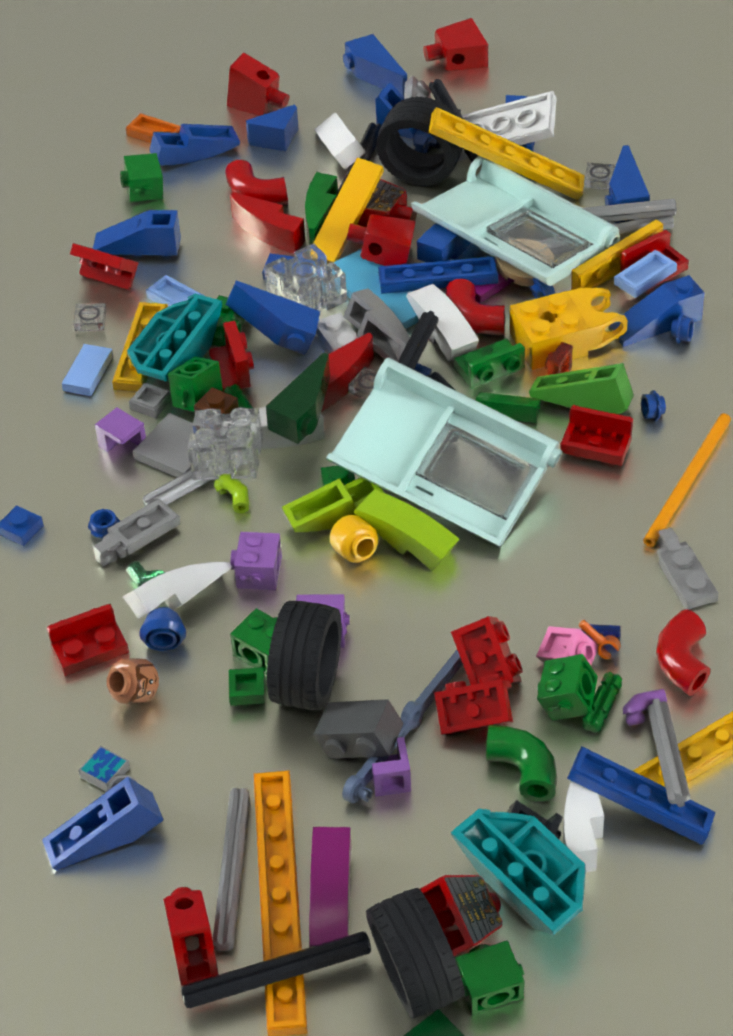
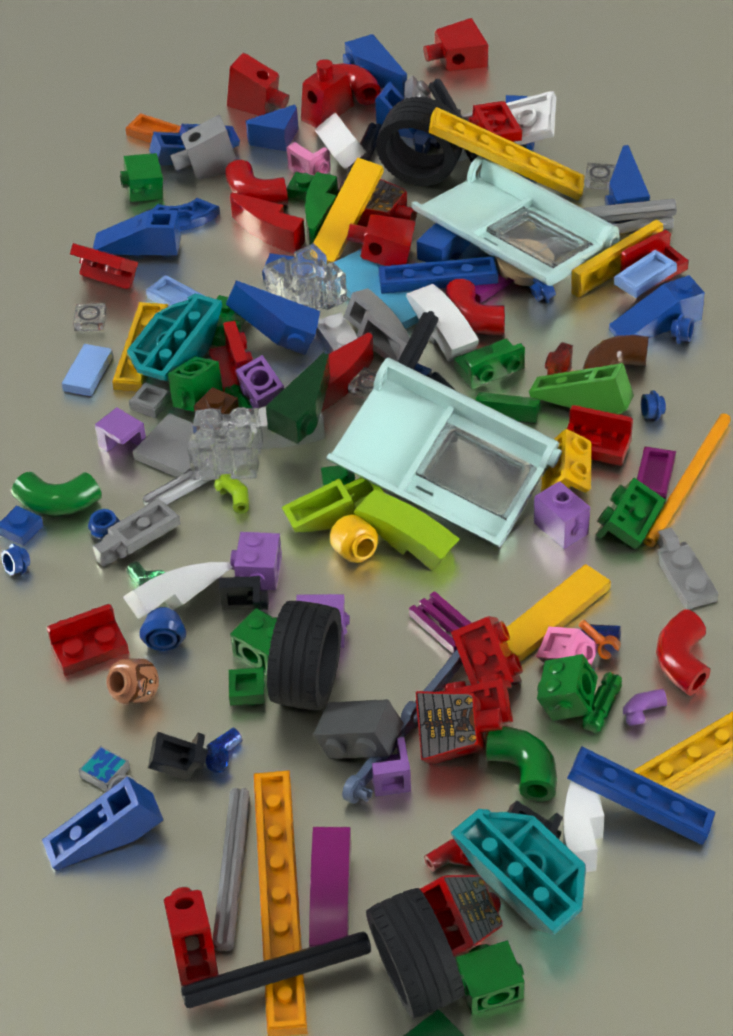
(15, 560): none -> blue plate
(56, 498): none -> green cylinder
(177, 756): none -> black bracket
(193, 213): none -> blue tile
(206, 149): none -> light grey torso
(219, 748): none -> clear blue arm
(243, 593): none -> black bracket
(259, 382): none -> medium lavender head
(299, 186): none -> green plate
(304, 161): none -> bright pink bracket
(325, 94): none -> red torso
(362, 83): none -> red cylinder
(442, 612): none -> magenta tile
(444, 854): none -> red arm
(452, 725): none -> torso
(497, 119): none -> red bracket
(556, 609): none -> yellow tile
(561, 514): none -> medium lavender head
(564, 318): yellow brick -> none
(573, 465): none -> yellow bracket
(617, 350): none -> reddish brown cylinder
(631, 513): none -> green bracket
(657, 469): none -> magenta tile
(668, 753): light grey axle -> none

